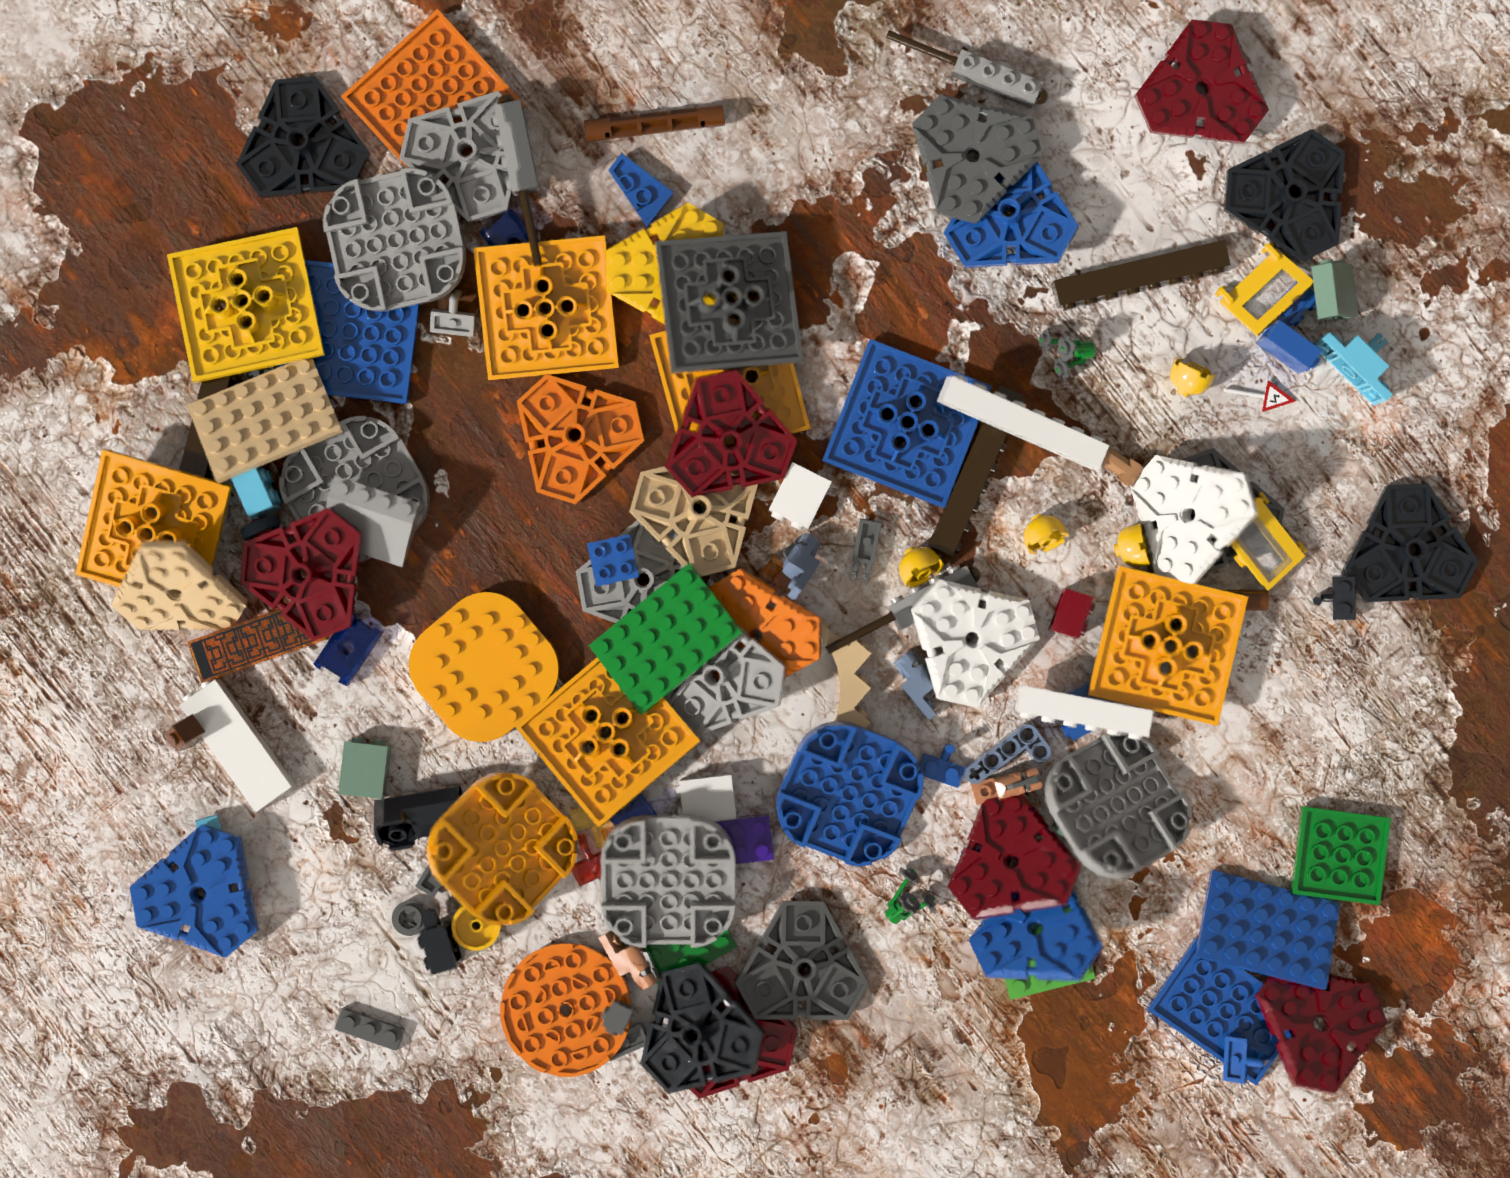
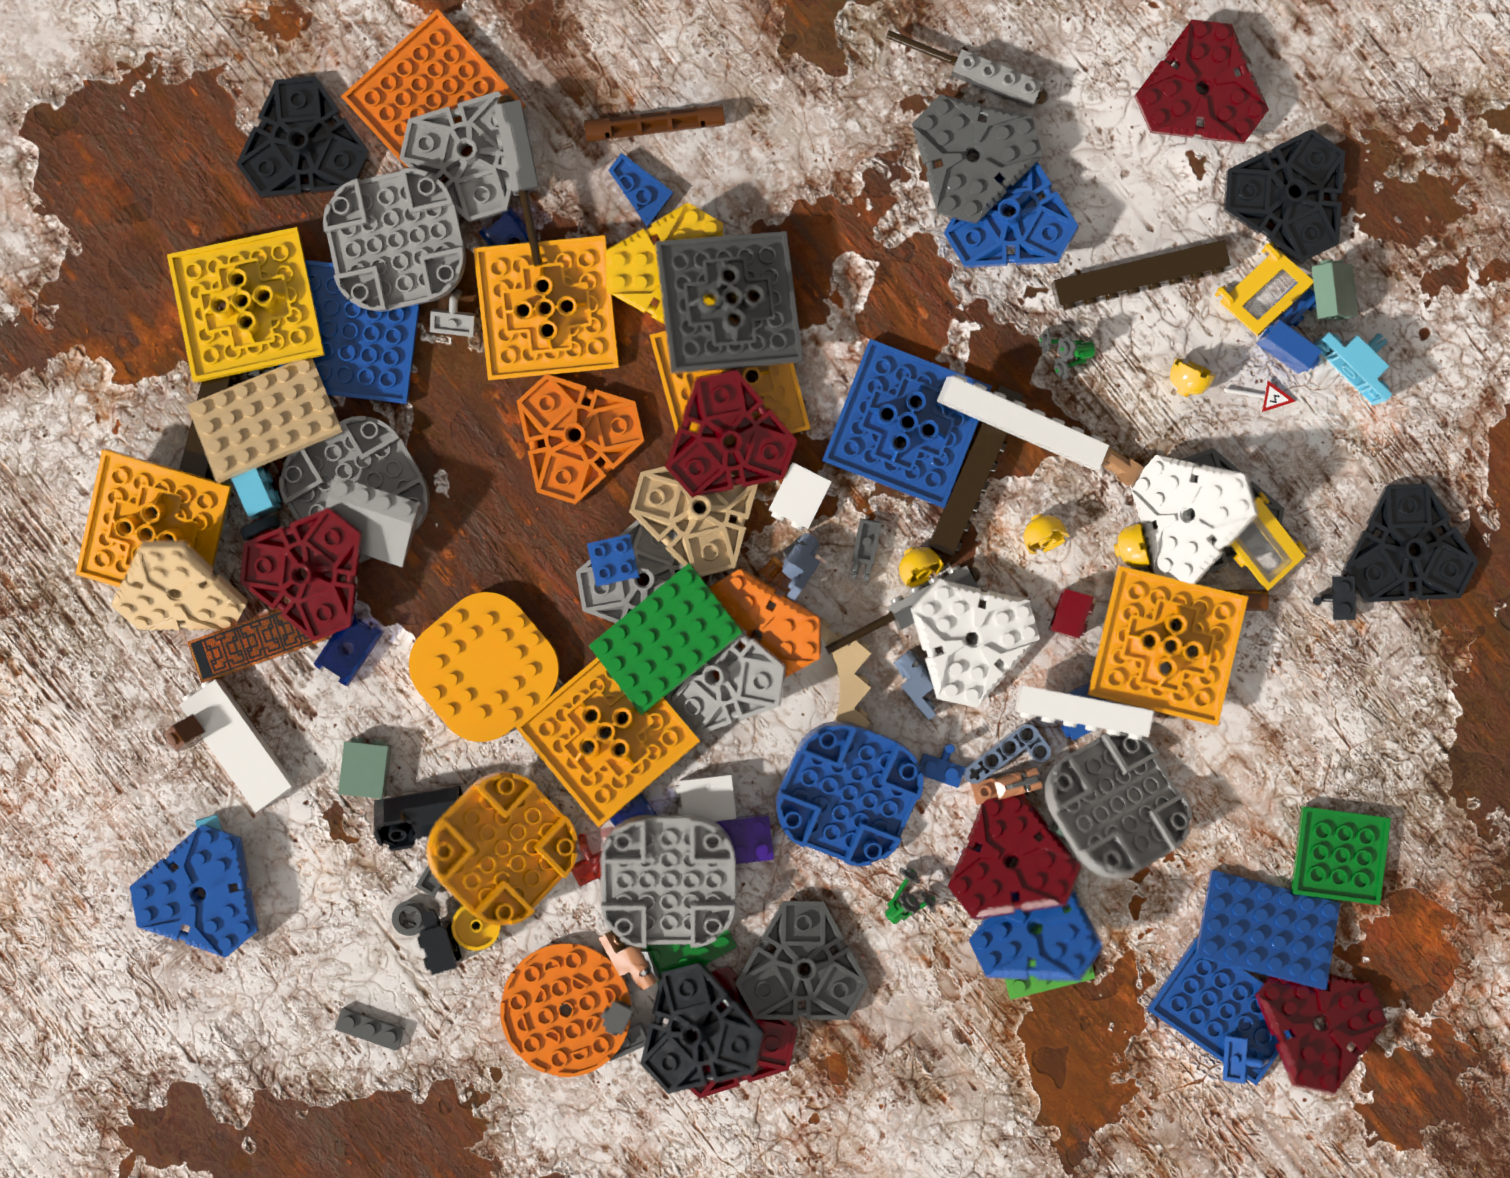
(582, 821): clear yellow brick -> none

